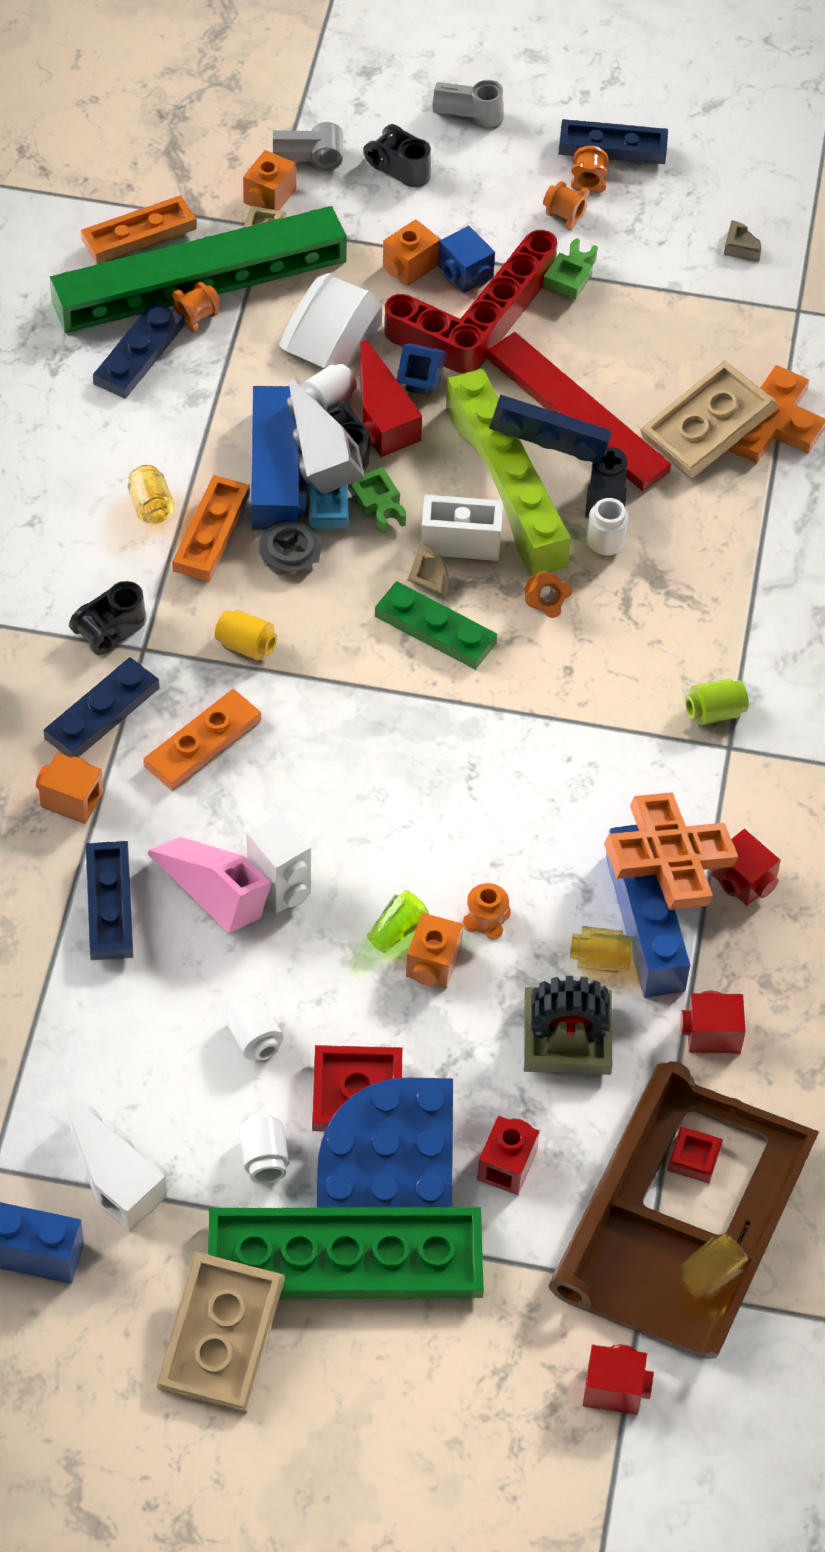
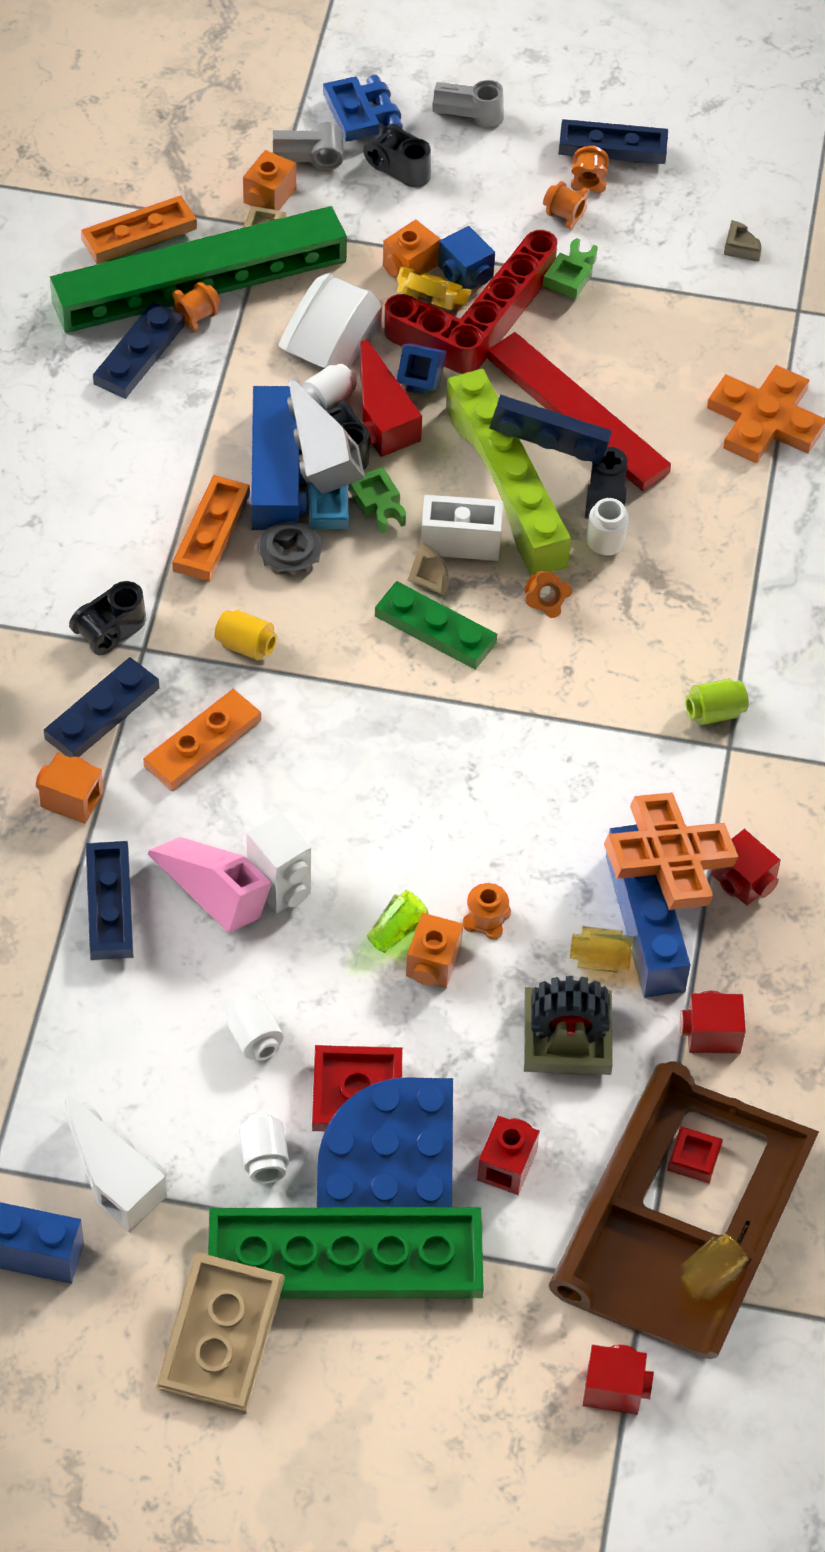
(150, 494): clear yellow brick -> none
(352, 109): none -> blue plate
(444, 292): none -> yellow plate
(708, 419): tan tile -> none

